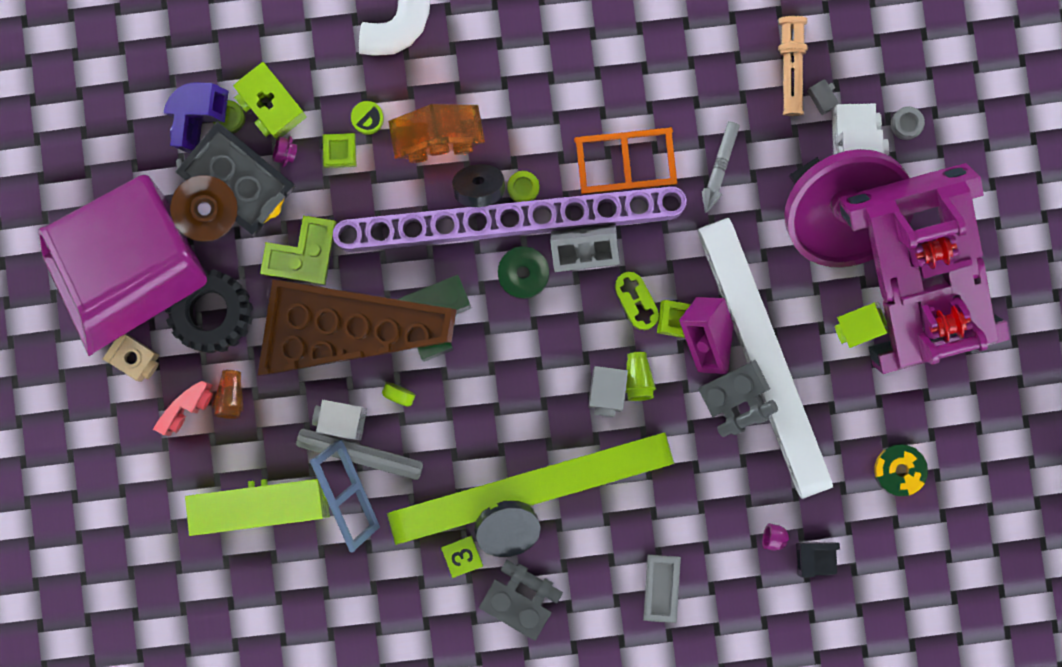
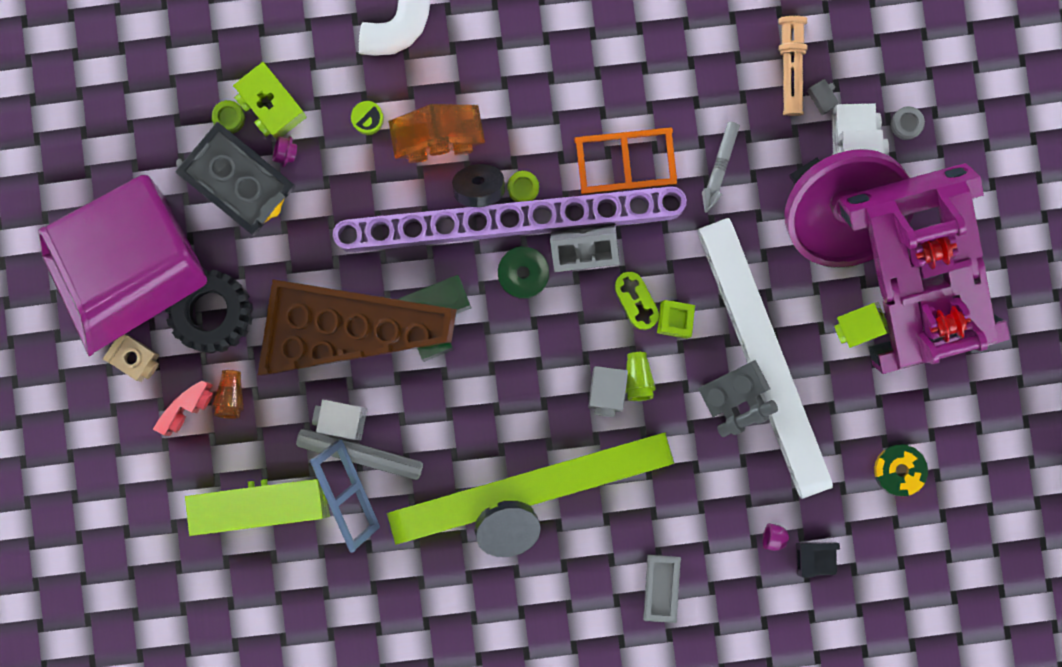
(190, 107): dark purple brick -> none
(203, 190): reddish brown dish -> none
(306, 262): lime plate -> none
(339, 150): lime tile -> none
(398, 394): lime tile -> none
(462, 556): lime tile -> none
(516, 609): dark grey plate -> none
(708, 334): magenta slope -> none

